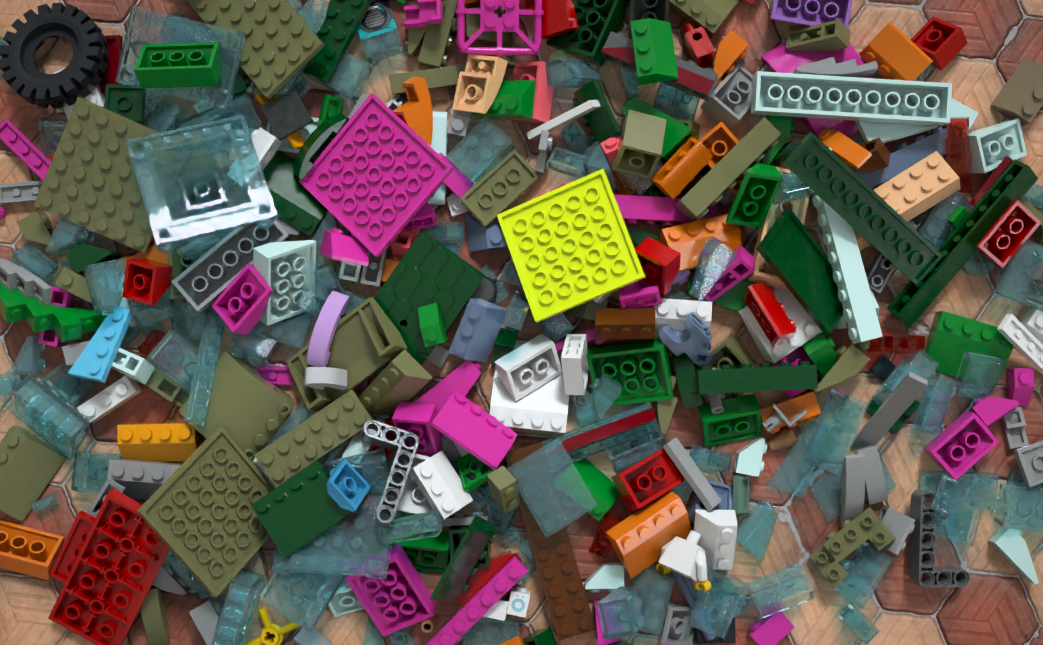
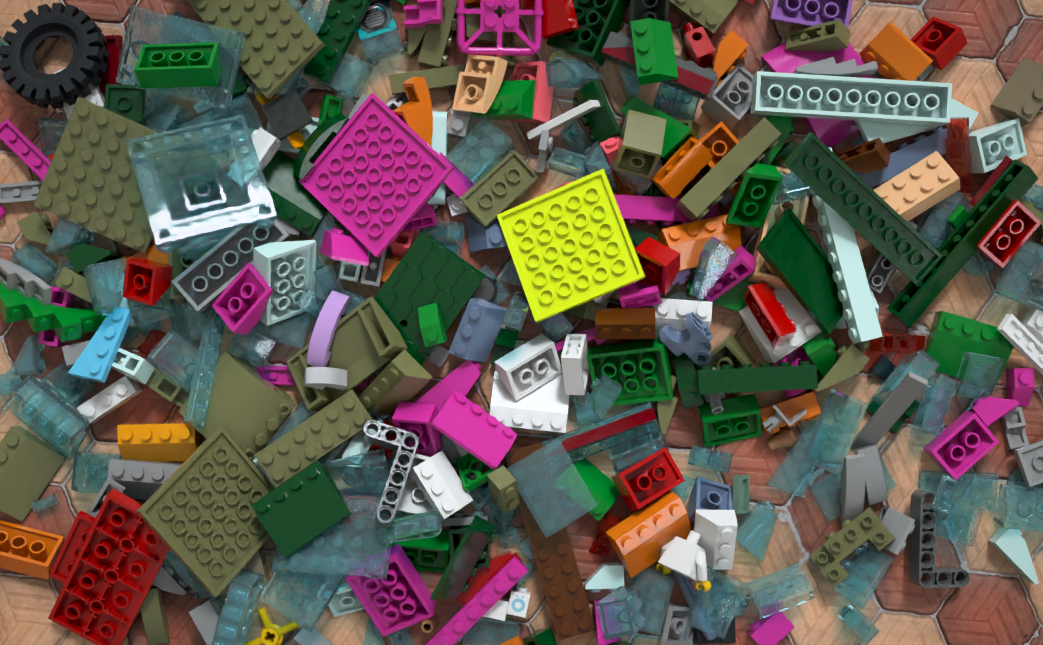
(347, 486): dark azure slope -> none
(692, 474): light grey tile -> none
(749, 458): light aqua slope -> none
(844, 148): orange slope -> none

